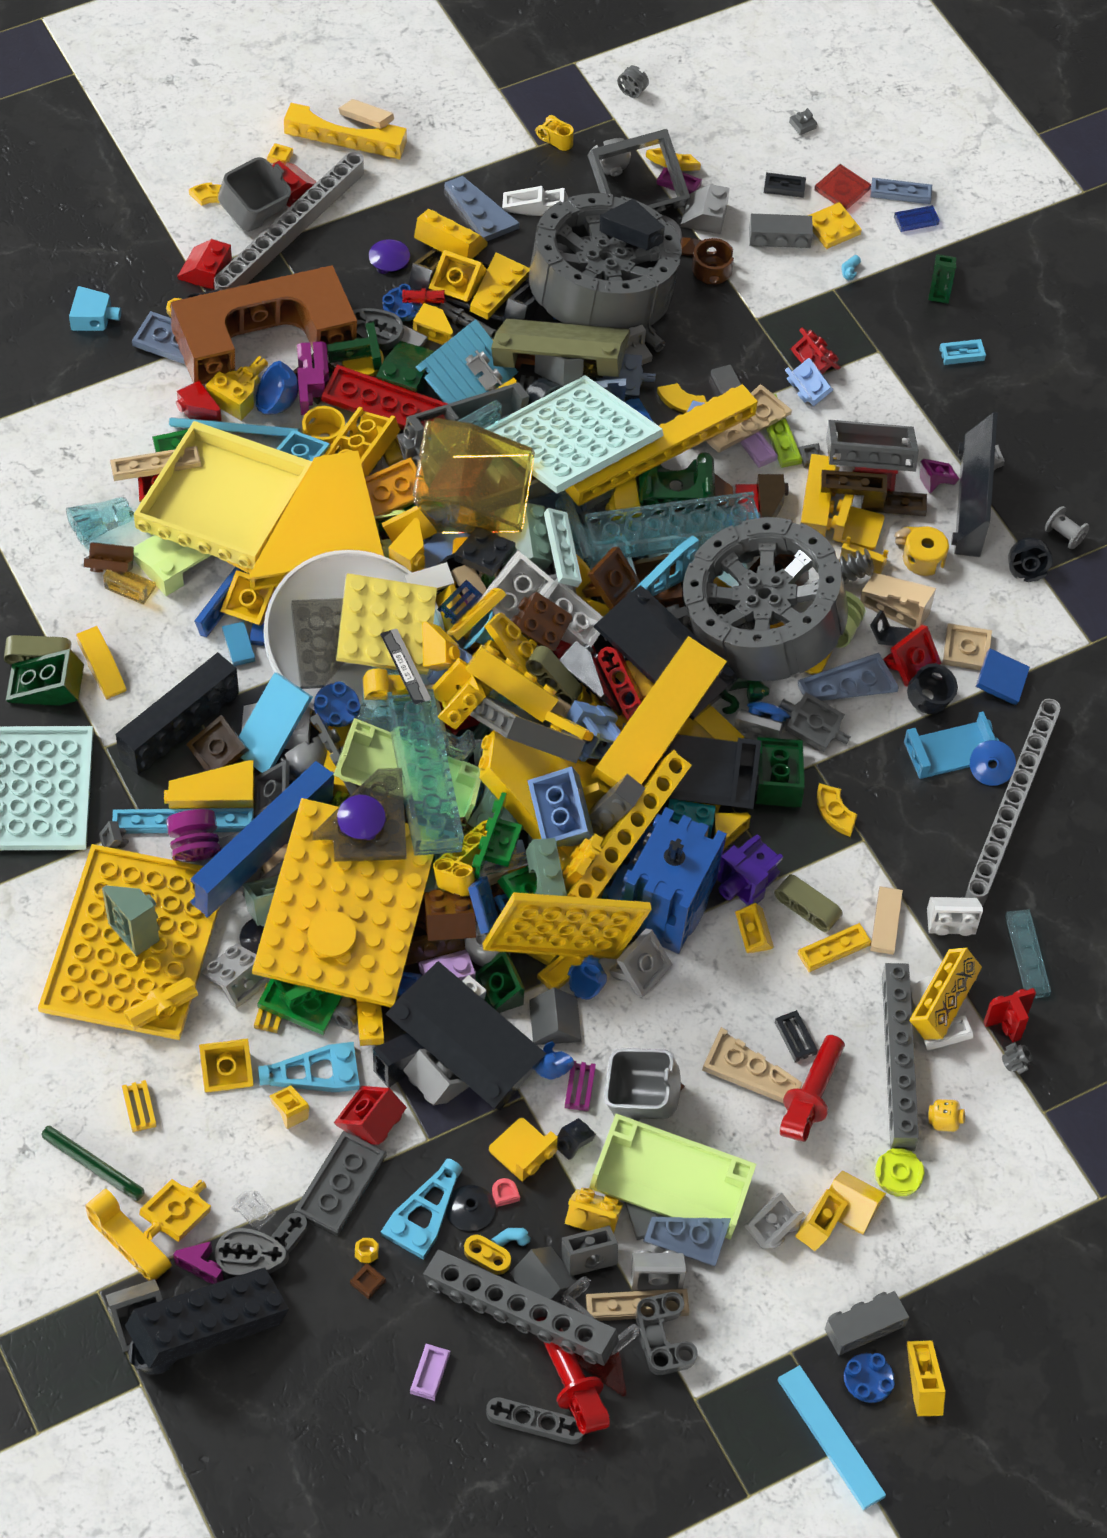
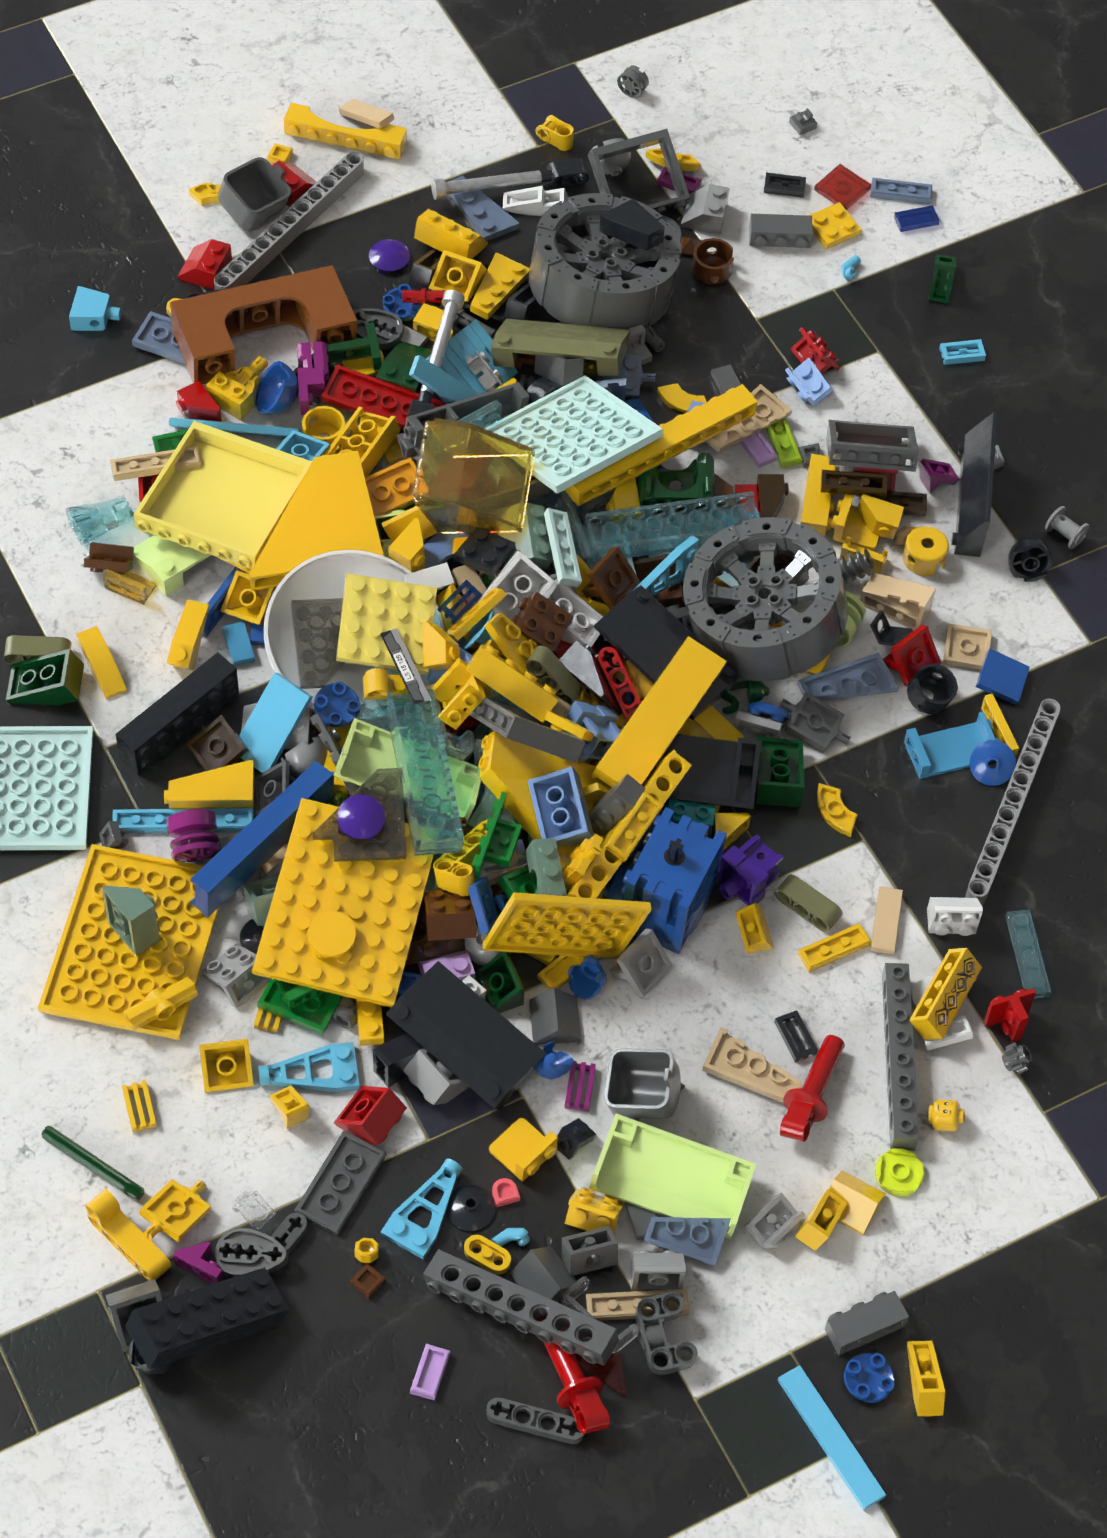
(188, 635): none -> yellow slope
(439, 380): none -> medium azure tile
(453, 302): none -> flat silver piece
(560, 172): none -> piece
(634, 826): none -> yellow tile
(880, 515): none -> yellow slope
(999, 725): none -> yellow tile

